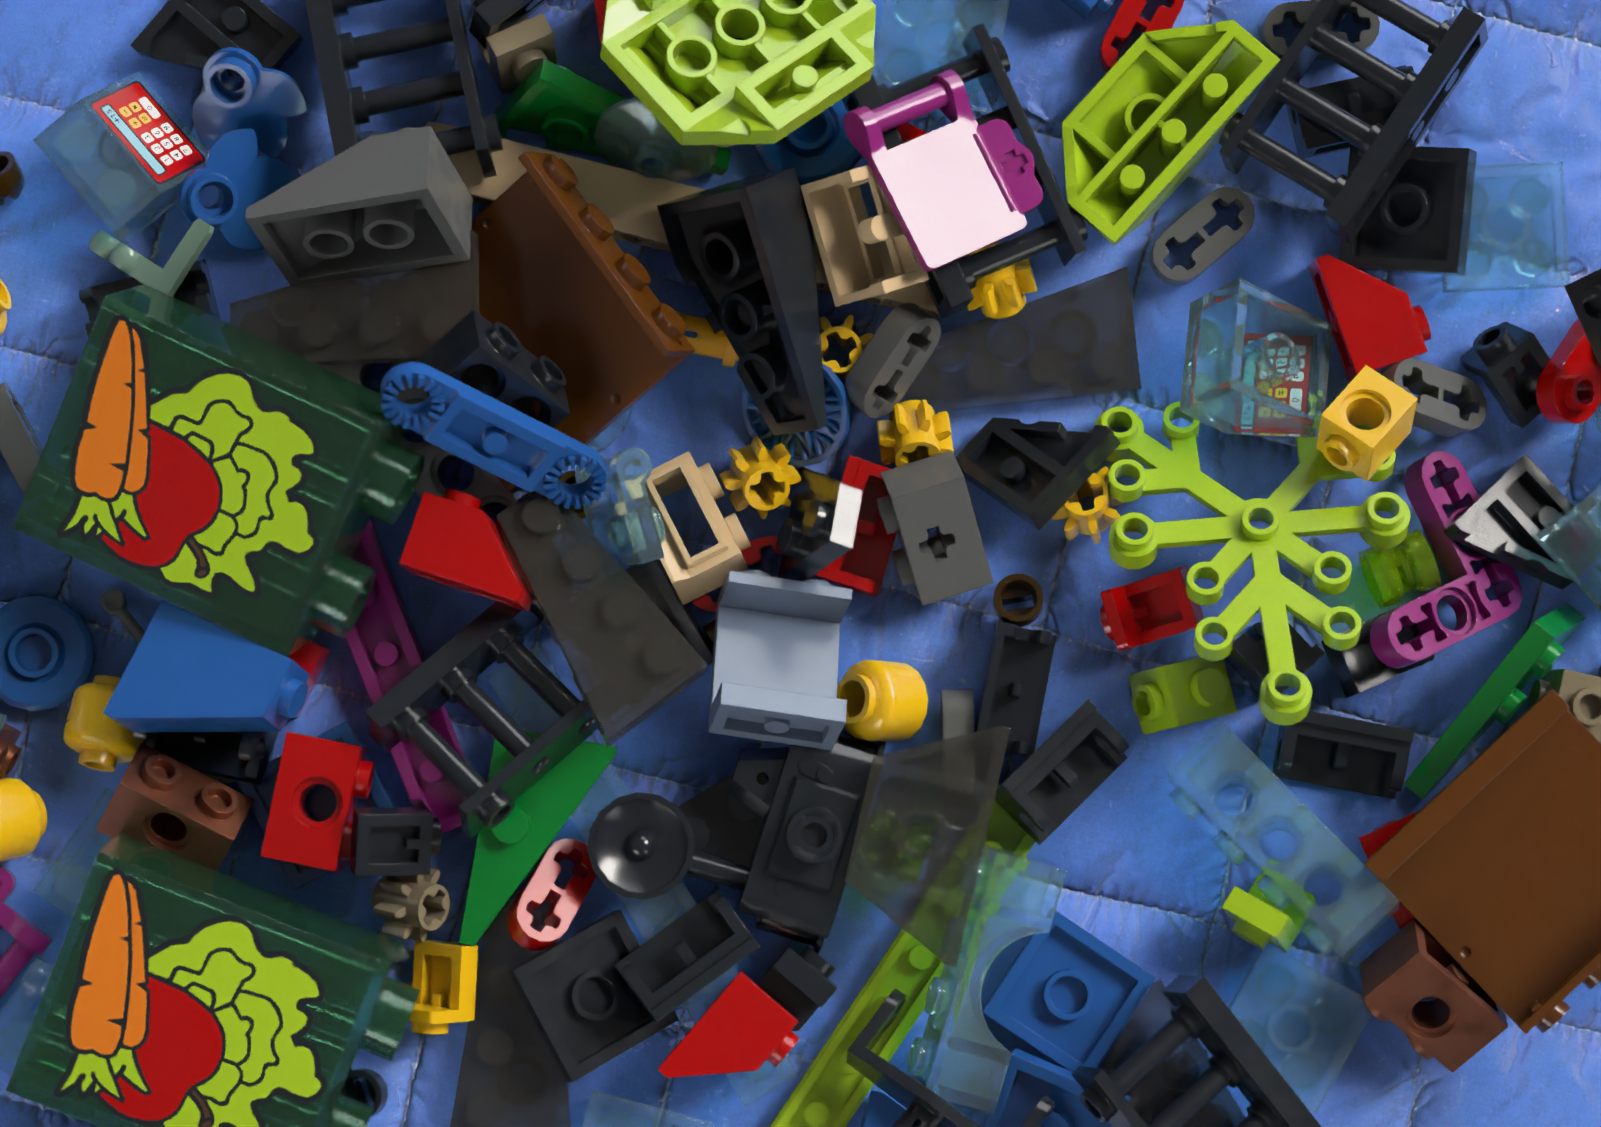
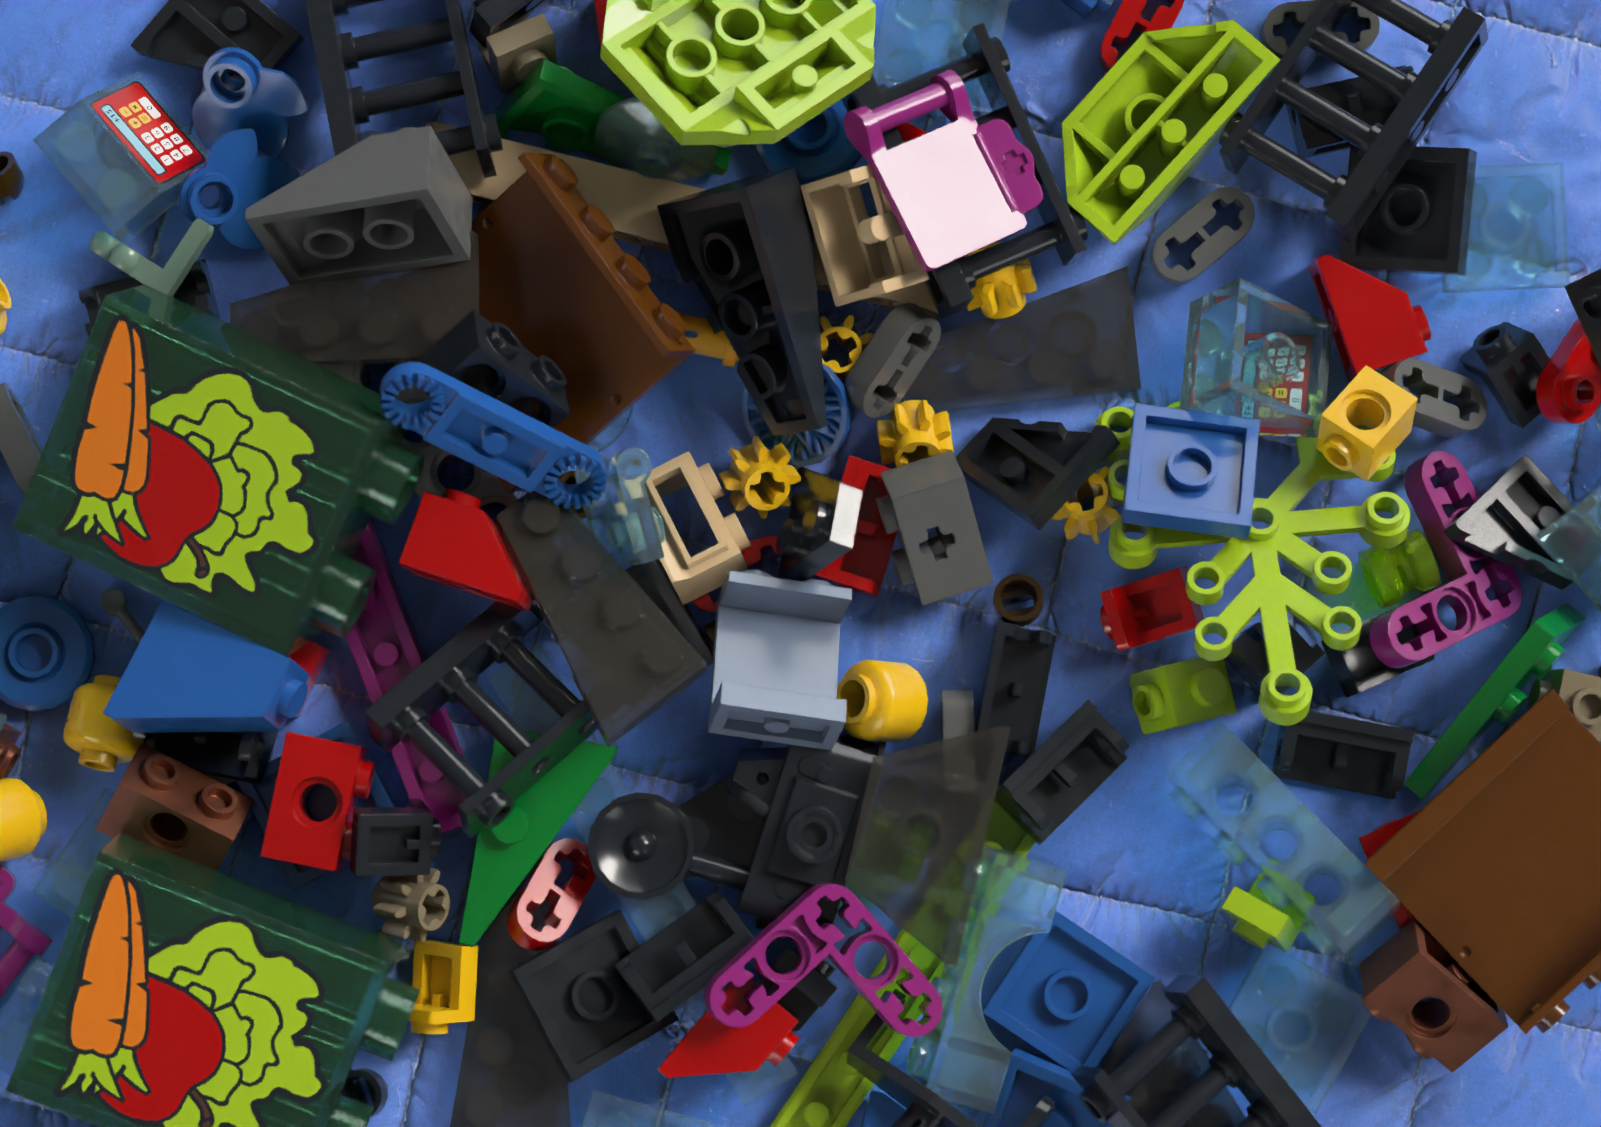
(814, 946): none -> magenta beam
(1191, 471): none -> plate

